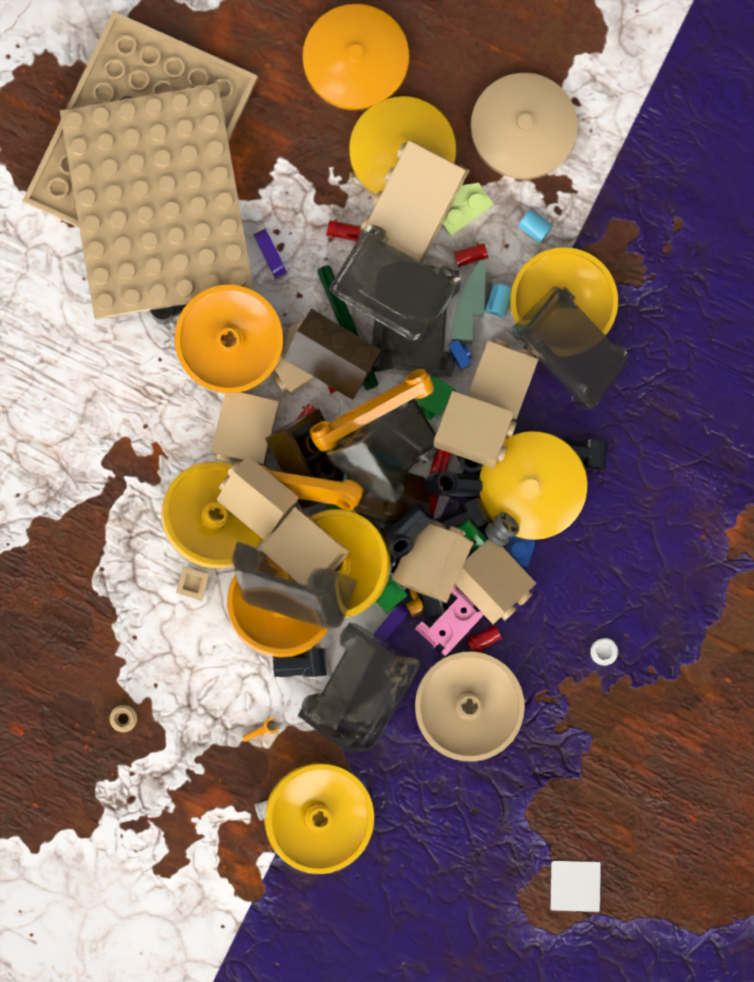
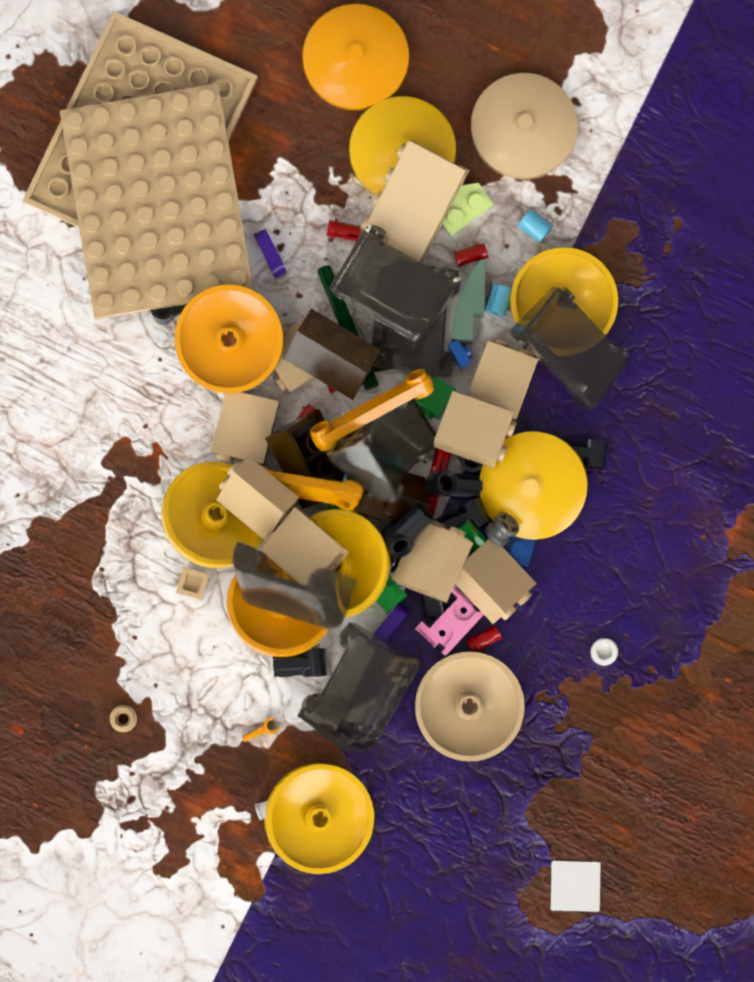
(415, 606): light orange hand -> none

